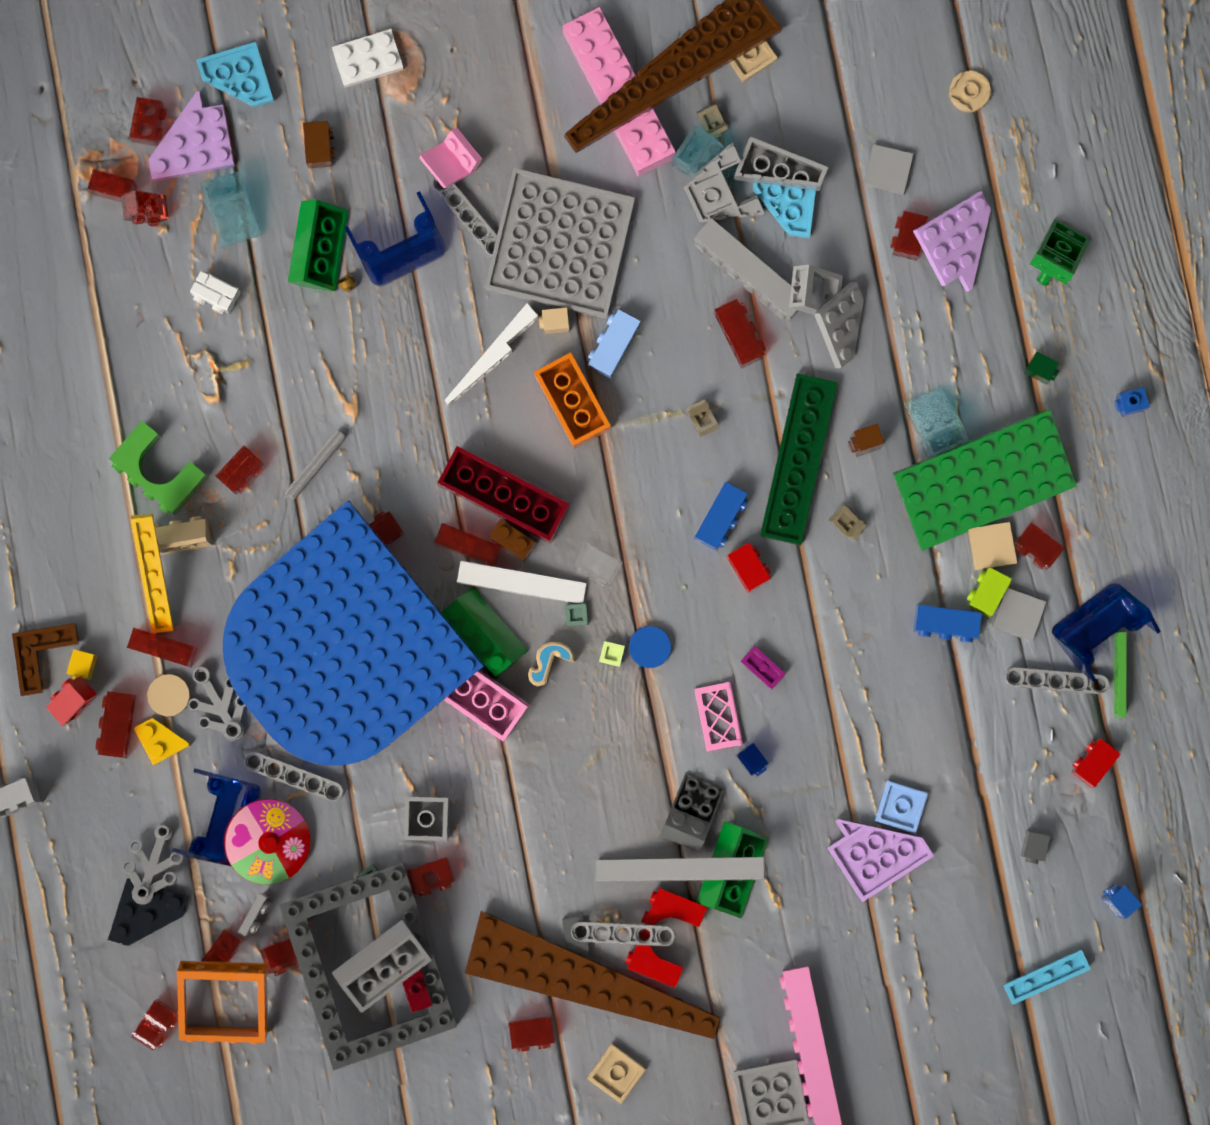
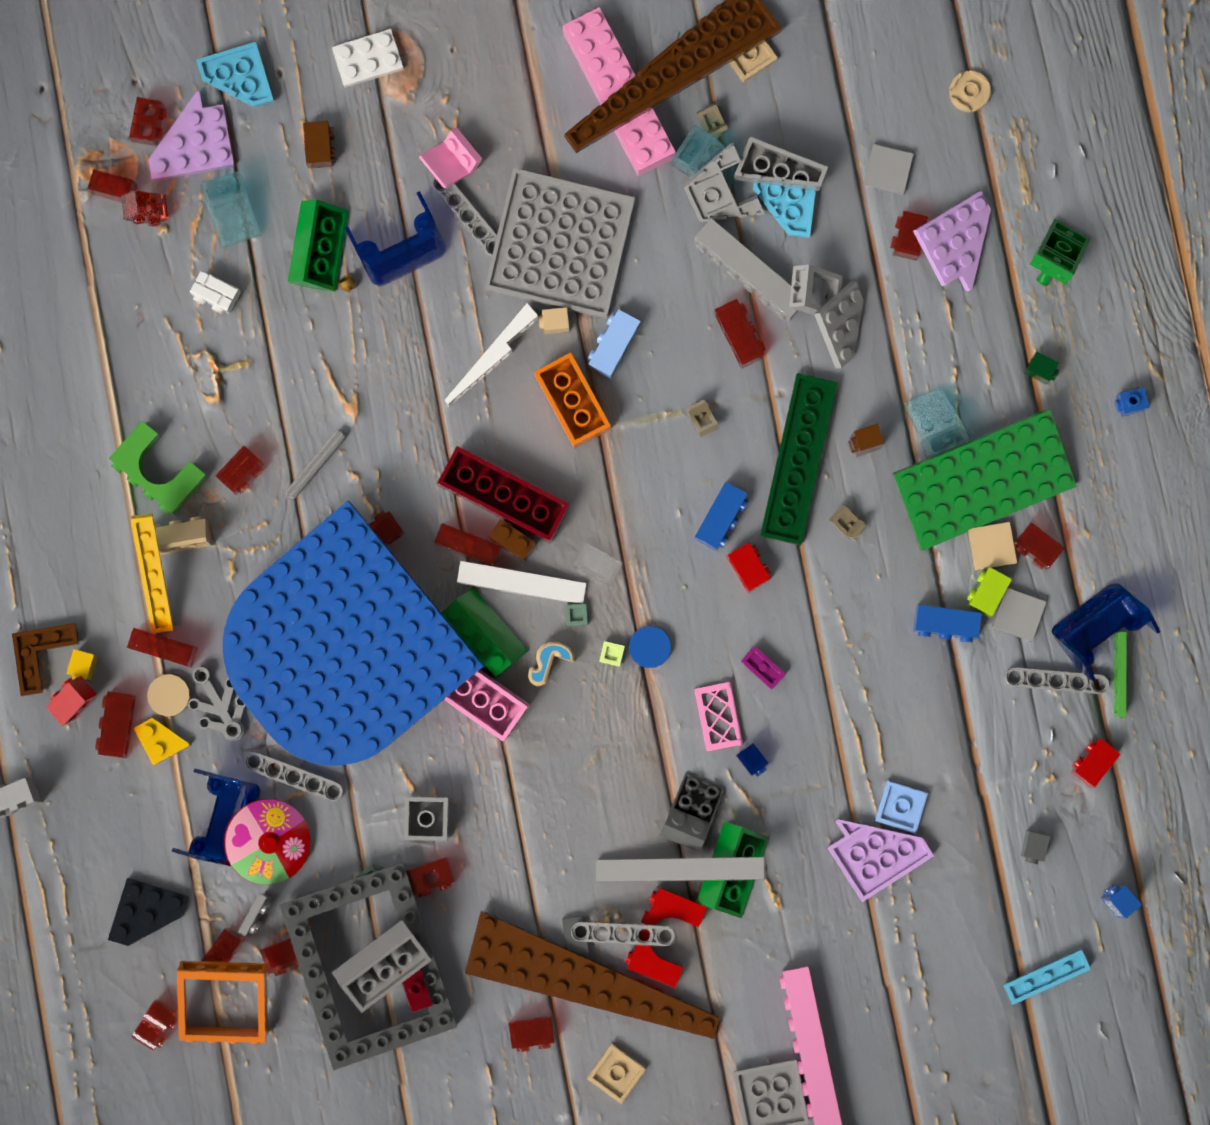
(151, 867): light grey plant -> none

